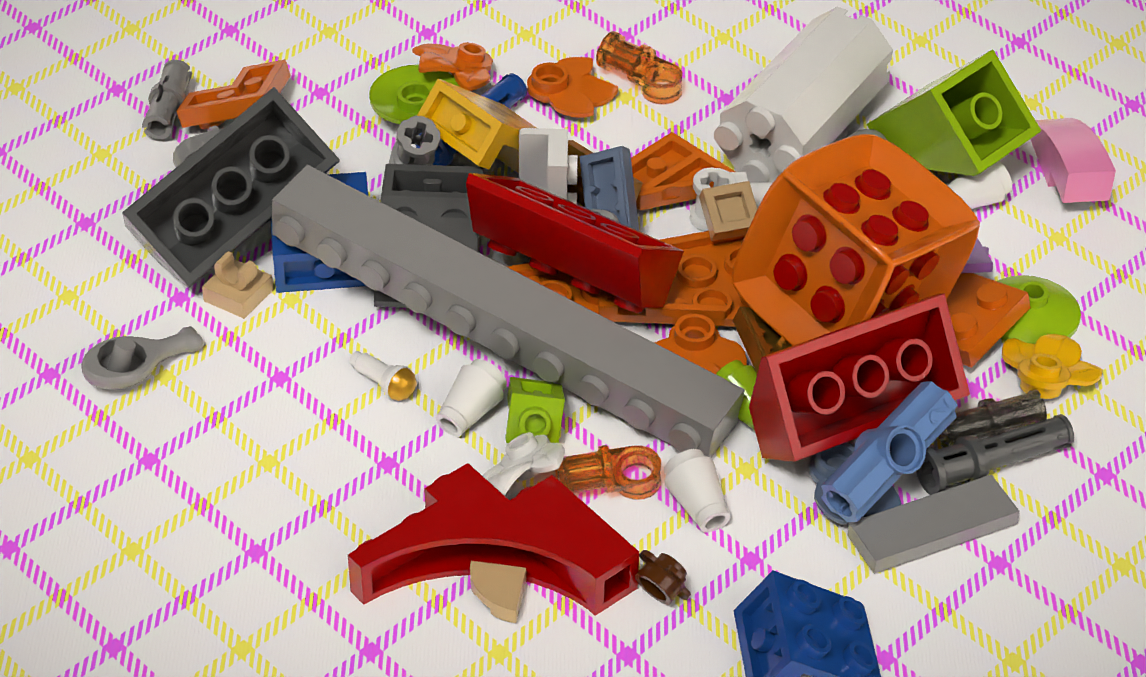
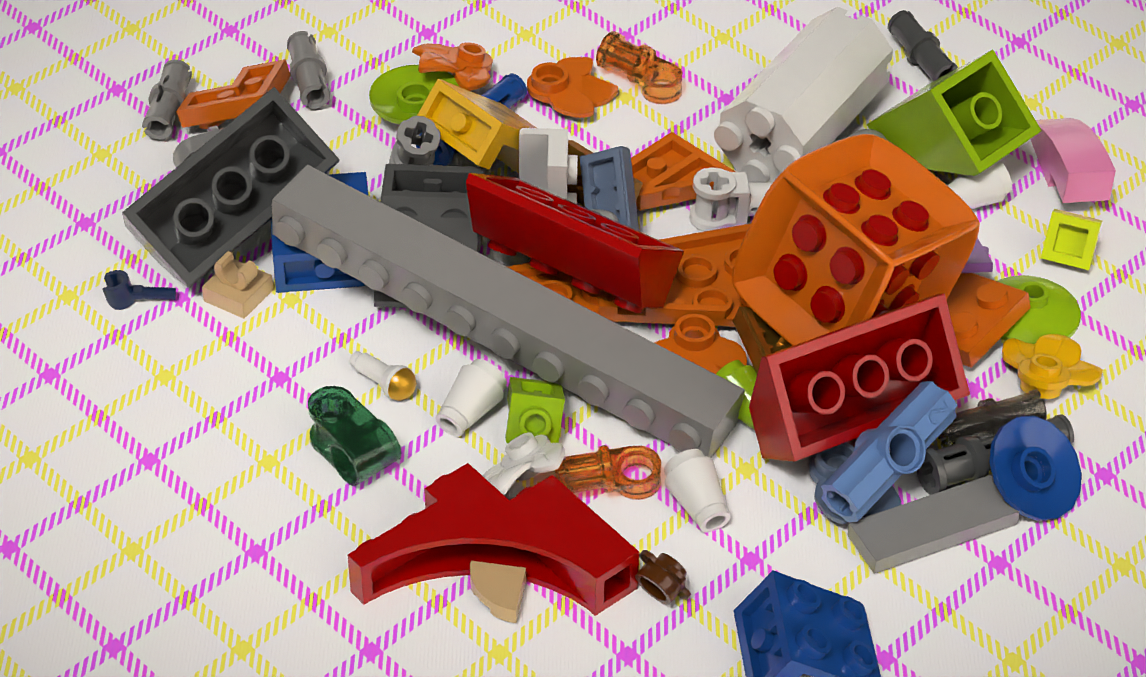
(122, 294): none -> dark blue hand
(131, 359): light grey piece -> none
(308, 69): none -> light grey pin
(350, 435): none -> clear green piece
(728, 209): tan tile -> none
(920, 46): none -> dark grey pin
(1035, 468): none -> blue dish
(1071, 239): none -> neon yellow tile

